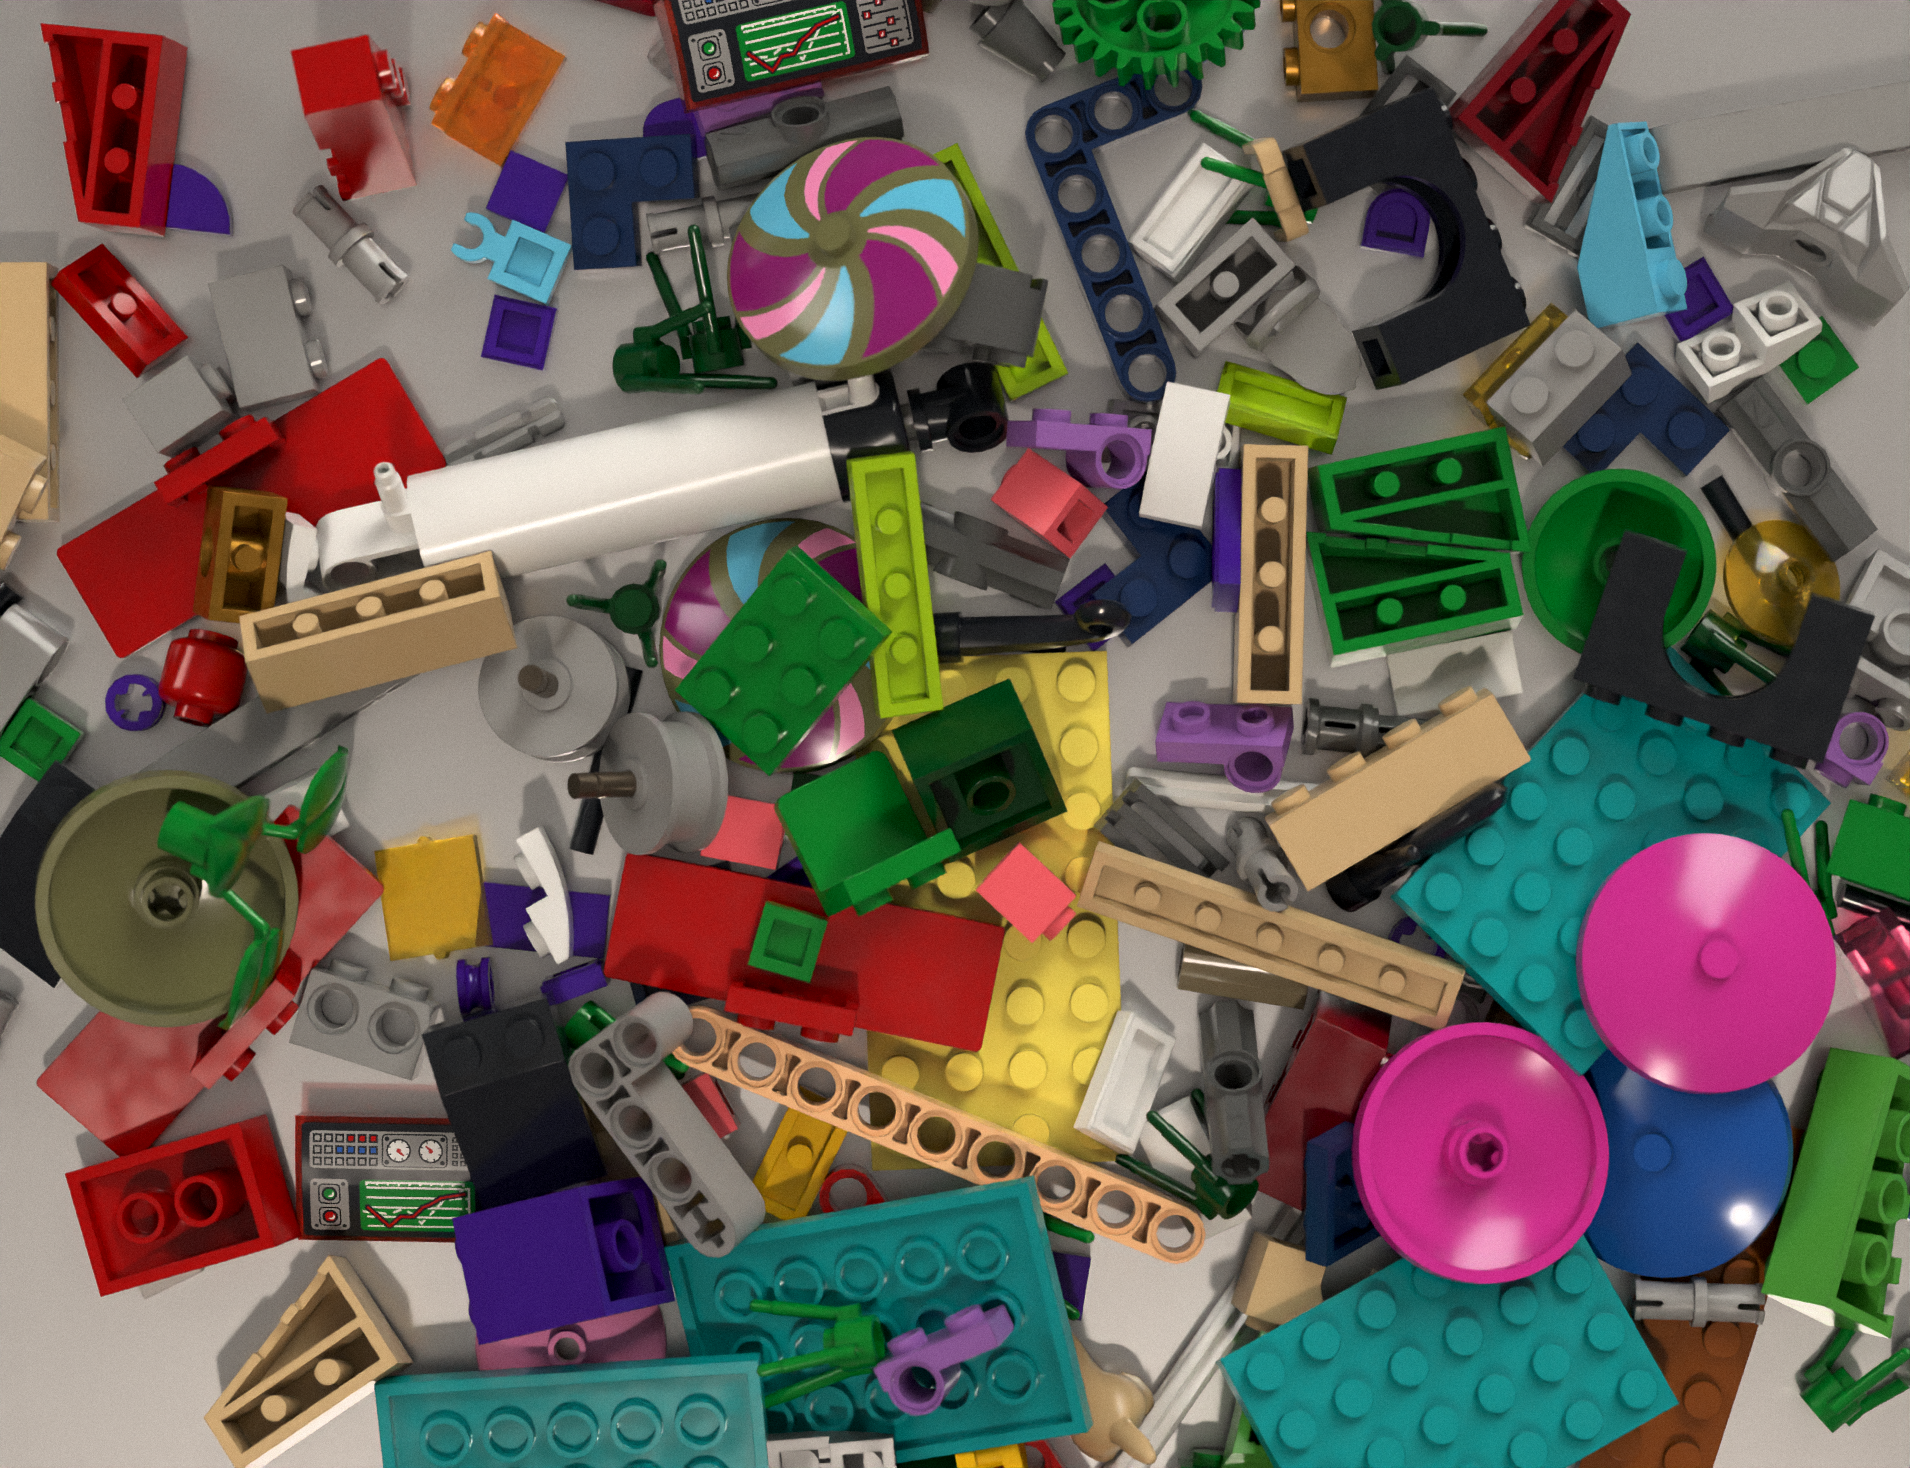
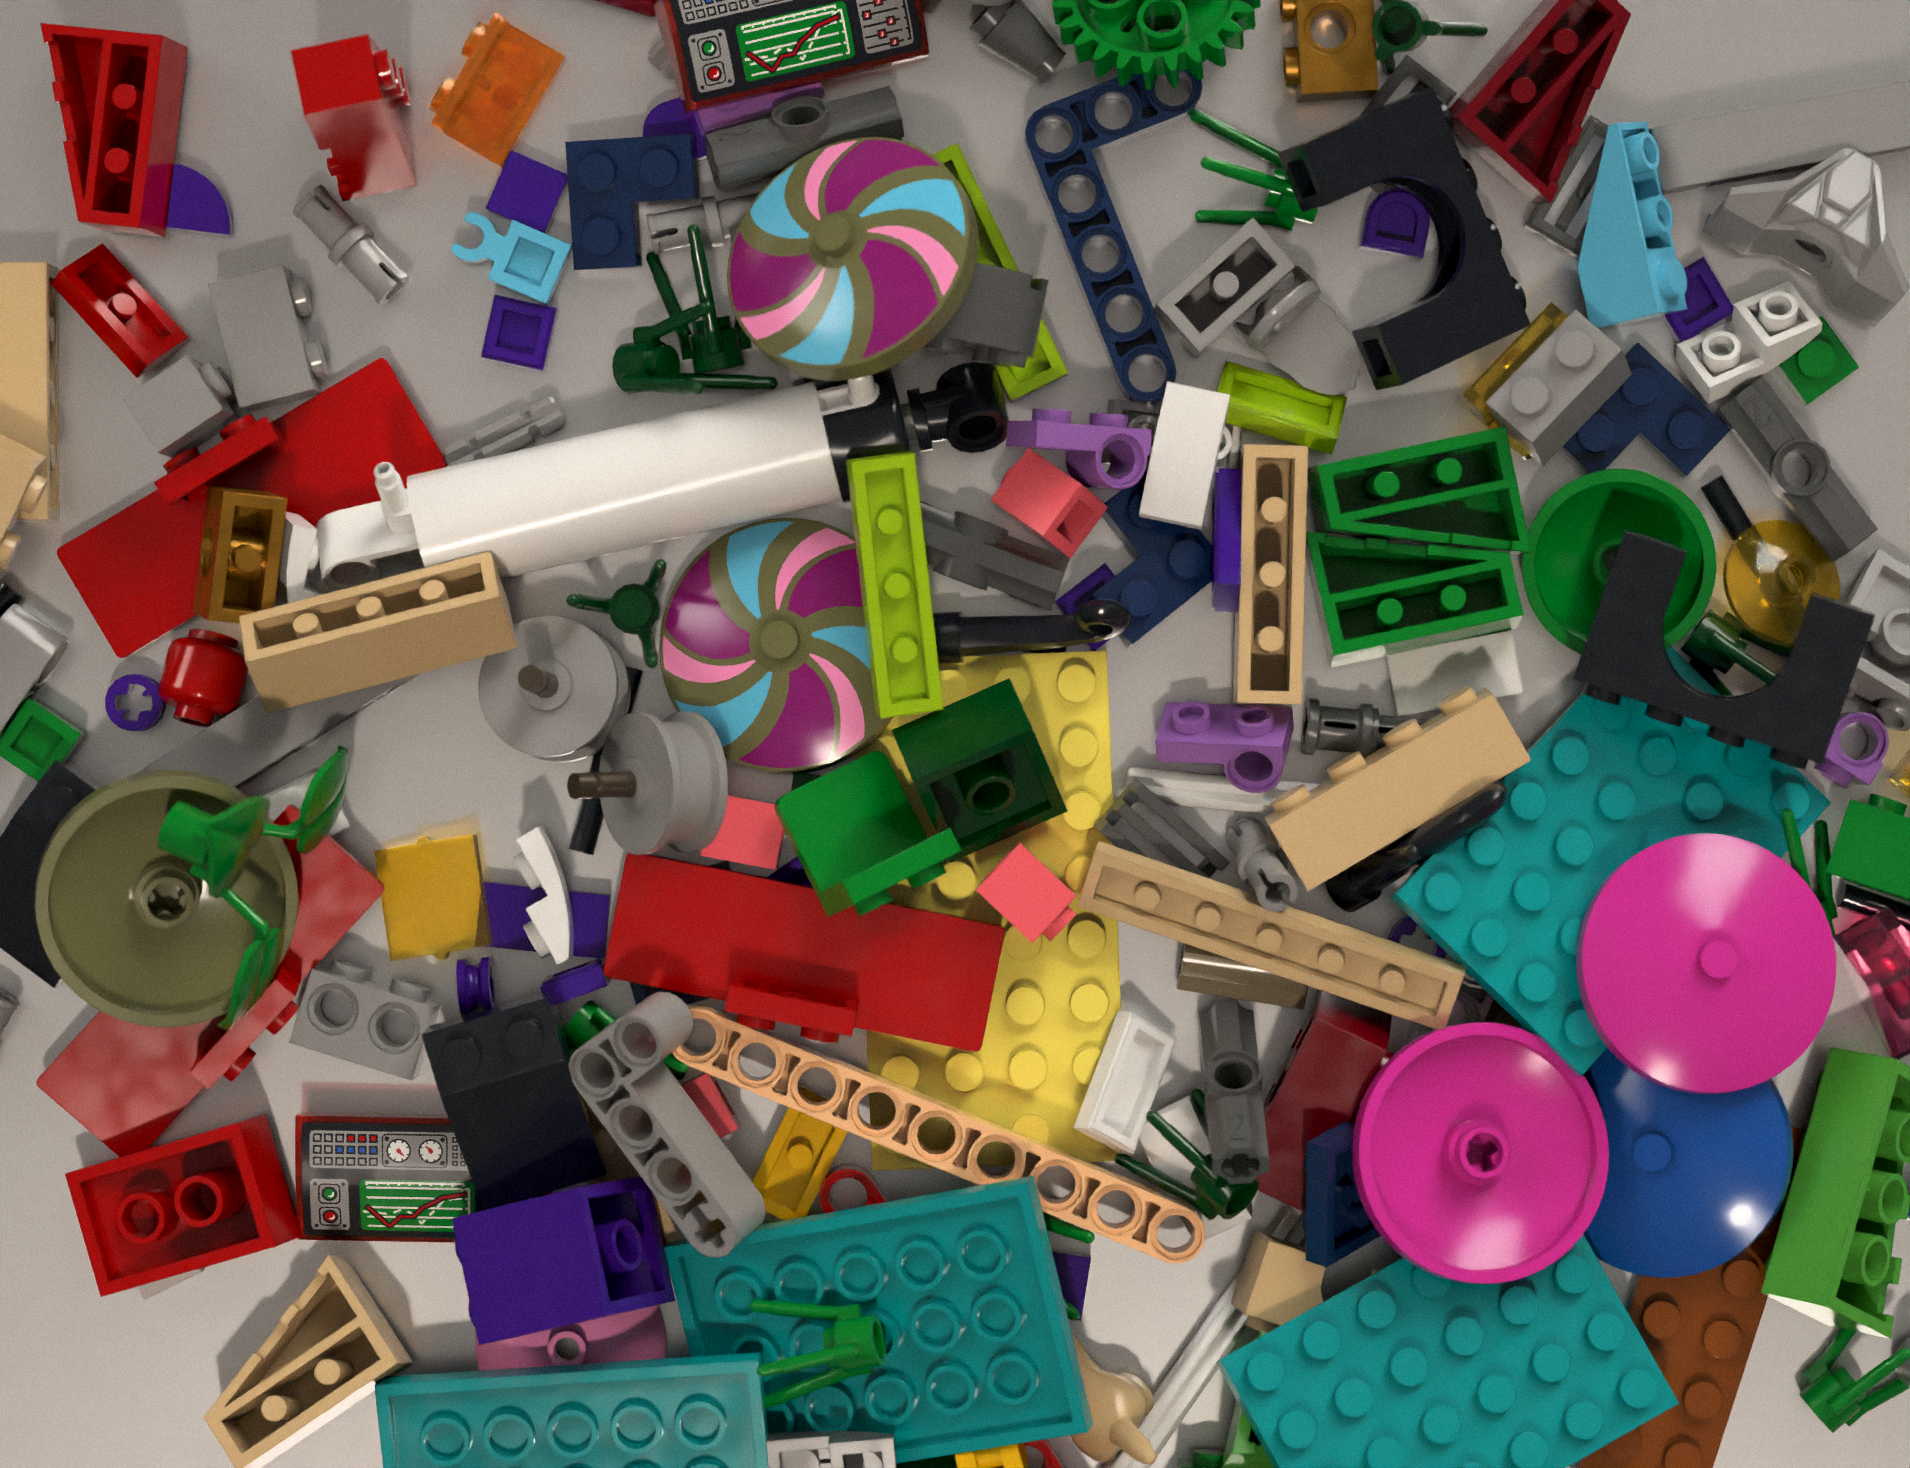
(783, 660): green plate -> none
(788, 941): green plate -> none
(965, 1336): medium lavender plate -> none
(1188, 216): white tile -> none
(1279, 188): tan piece -> none
(1697, 1301): light grey pin -> none

